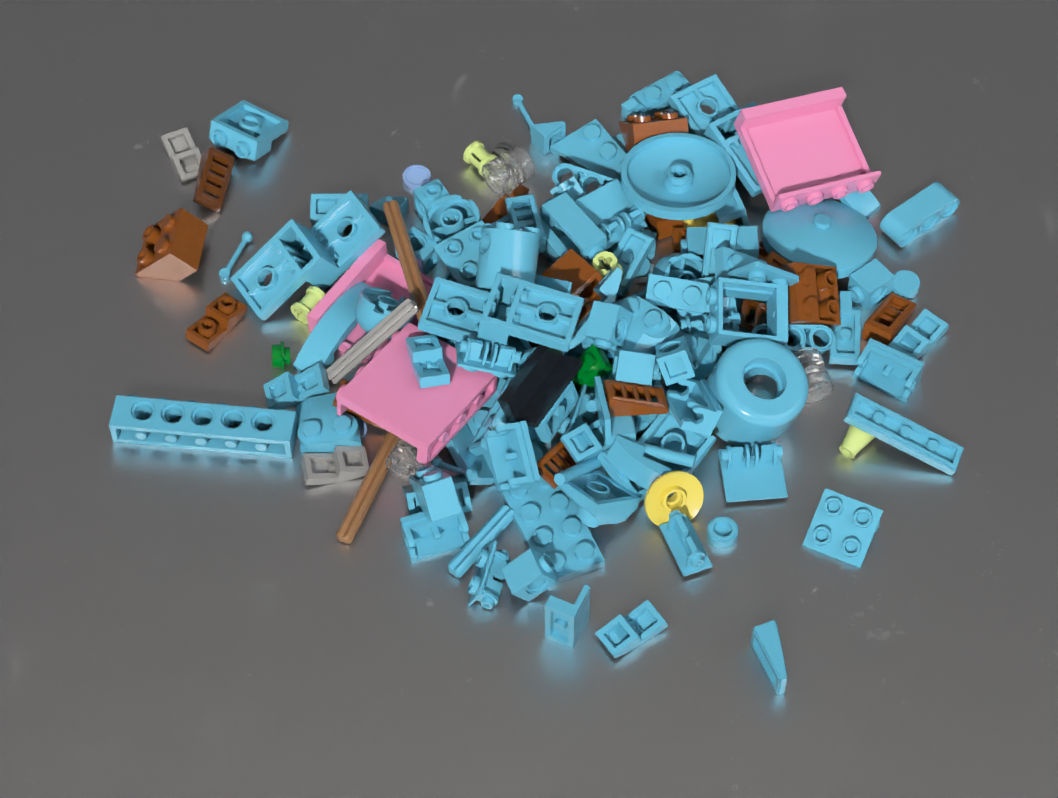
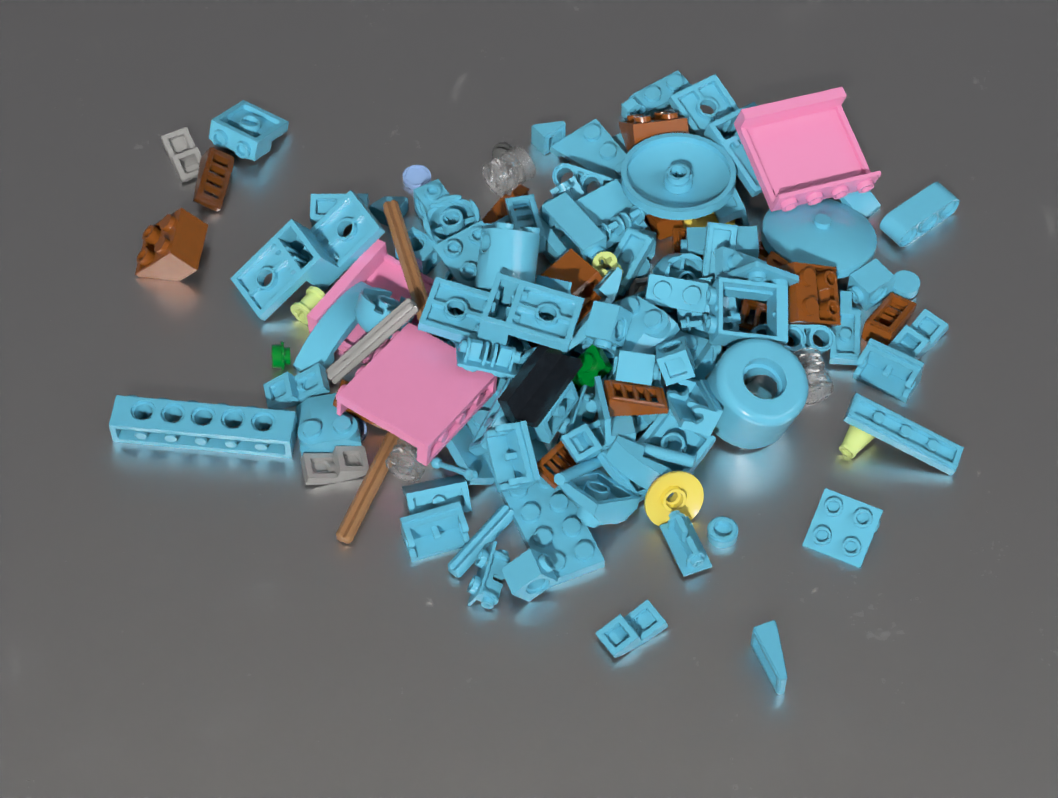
(218, 321): dark orange slope -> none
(225, 273): medium azure hinge -> none
(427, 361): medium azure slope -> none
(435, 492): medium azure slope -> none
(480, 158): yellowish green bush -> none
(518, 101): medium azure hinge -> none
(566, 620): medium azure panel -> none
(752, 472): medium azure hinge -> none

